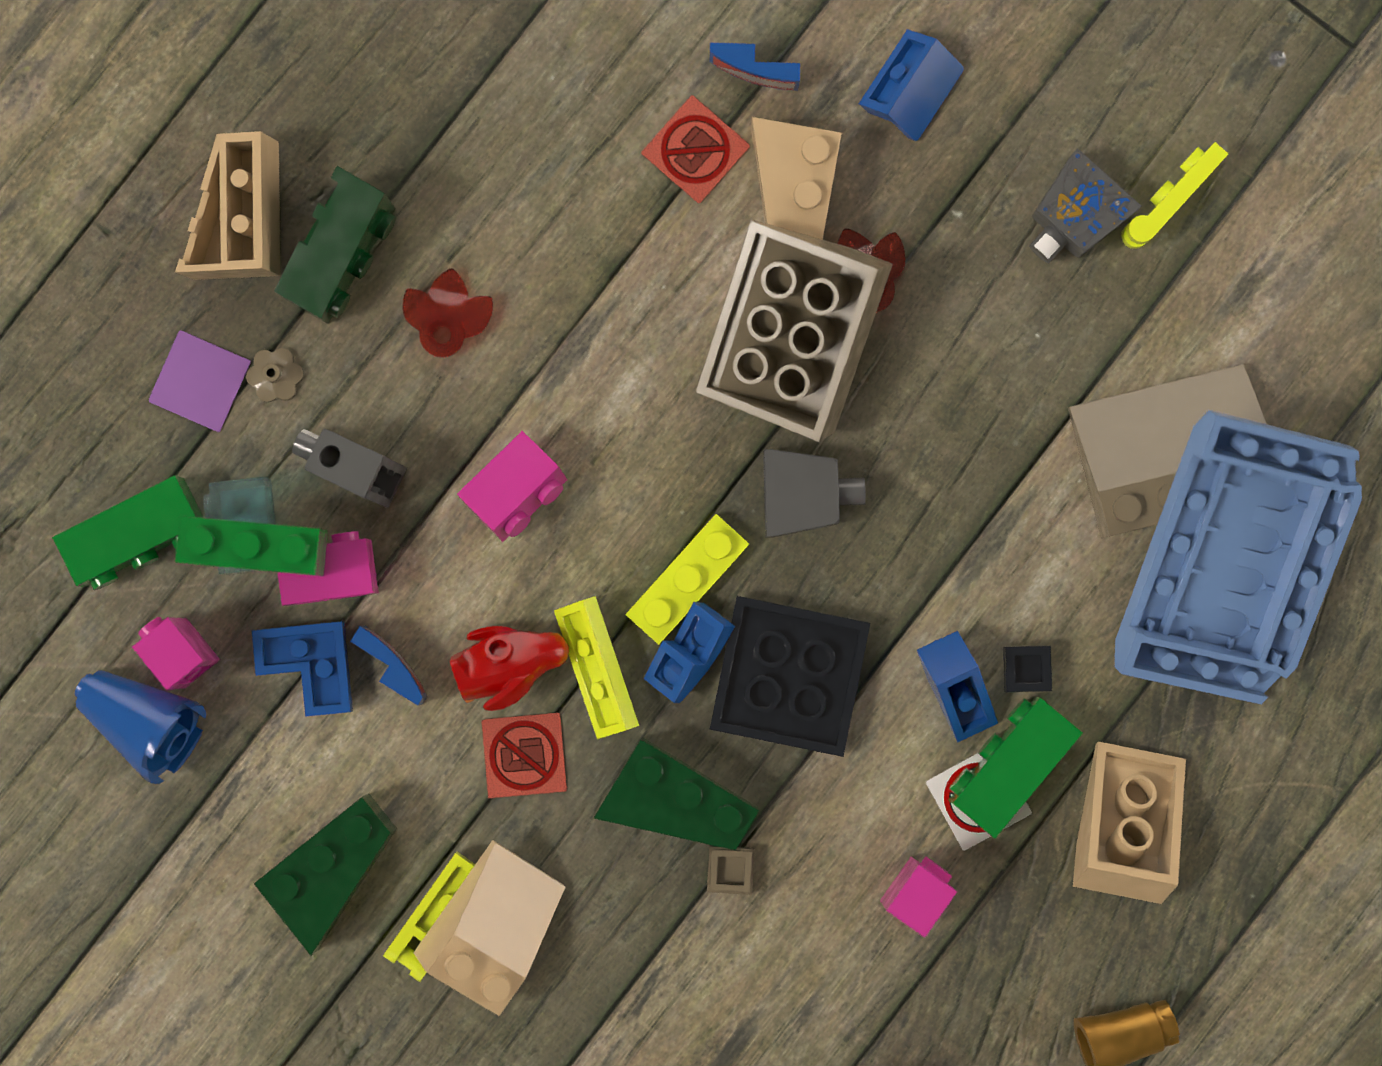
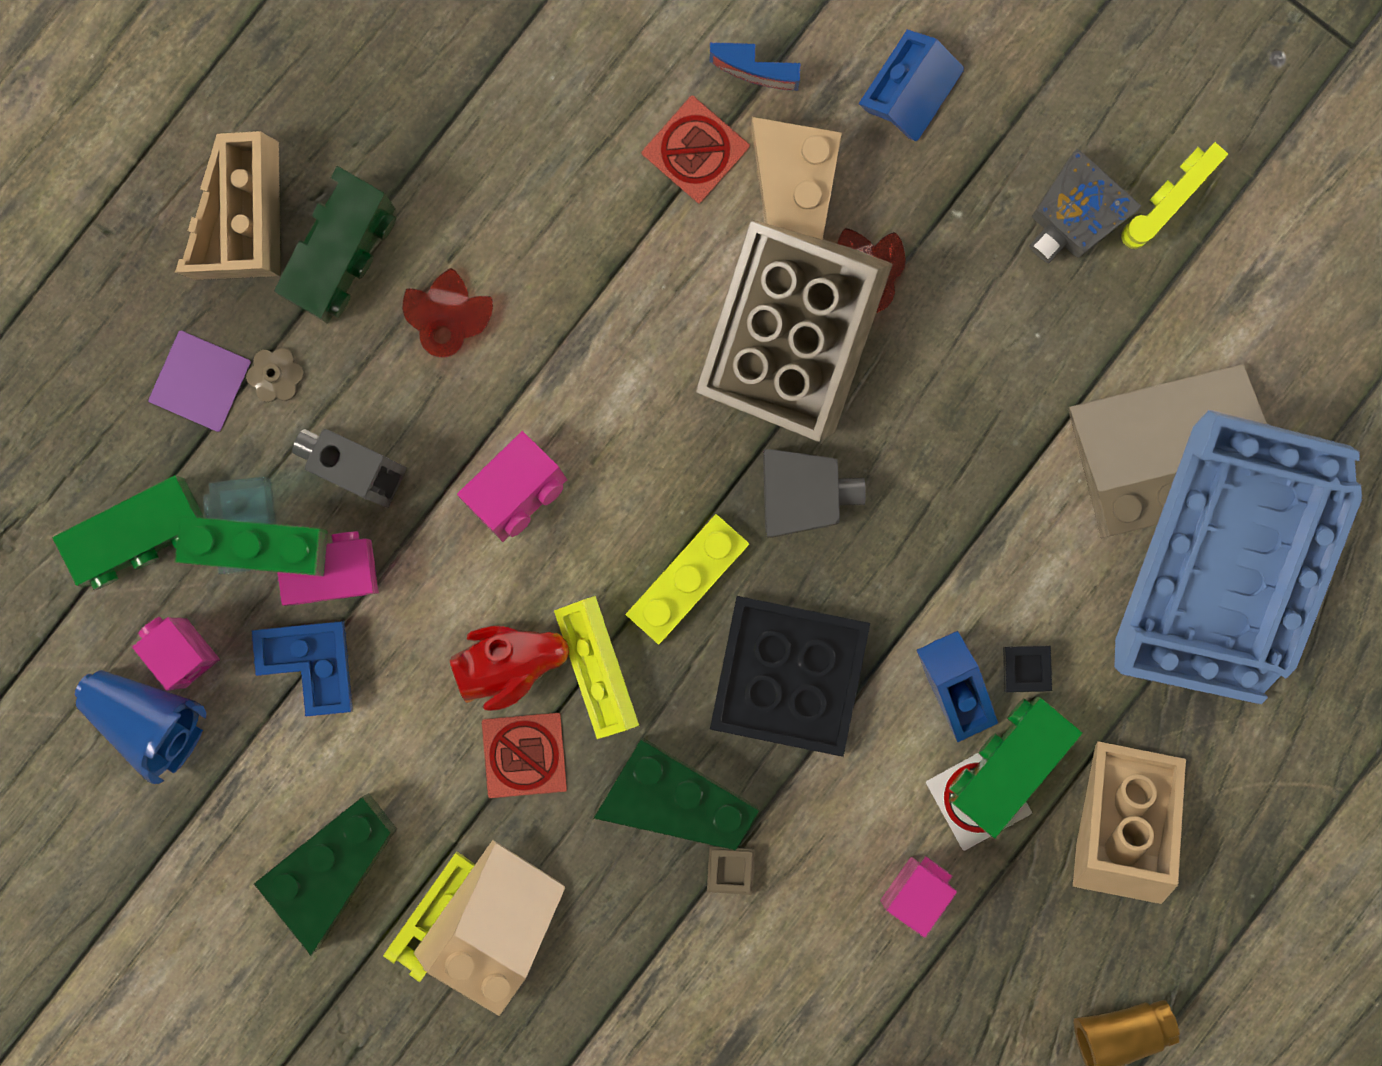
(399, 674): blue slope -> none
(686, 659): blue slope -> none

